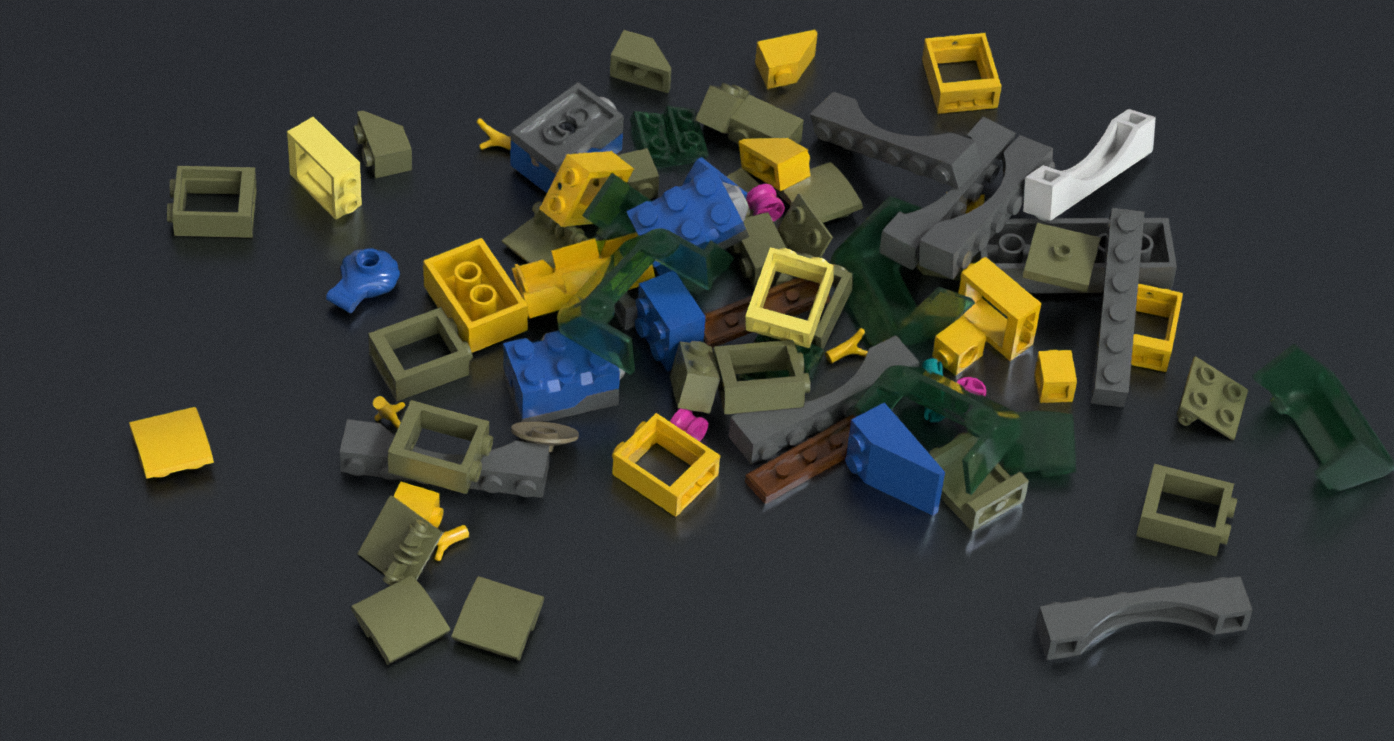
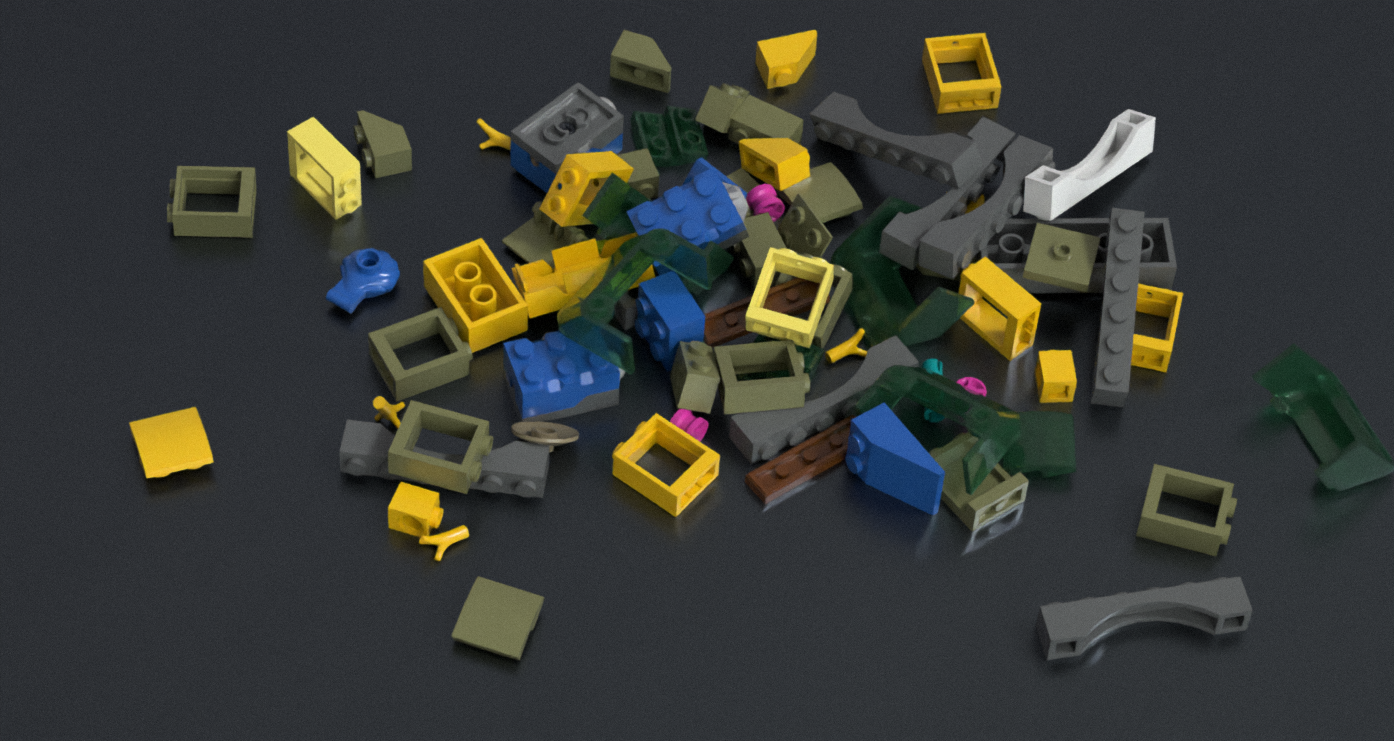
(399, 542): olive hinge -> none
(400, 619): olive slope -> none
(959, 345): yellow brick -> none
(1212, 399): olive hinge -> none

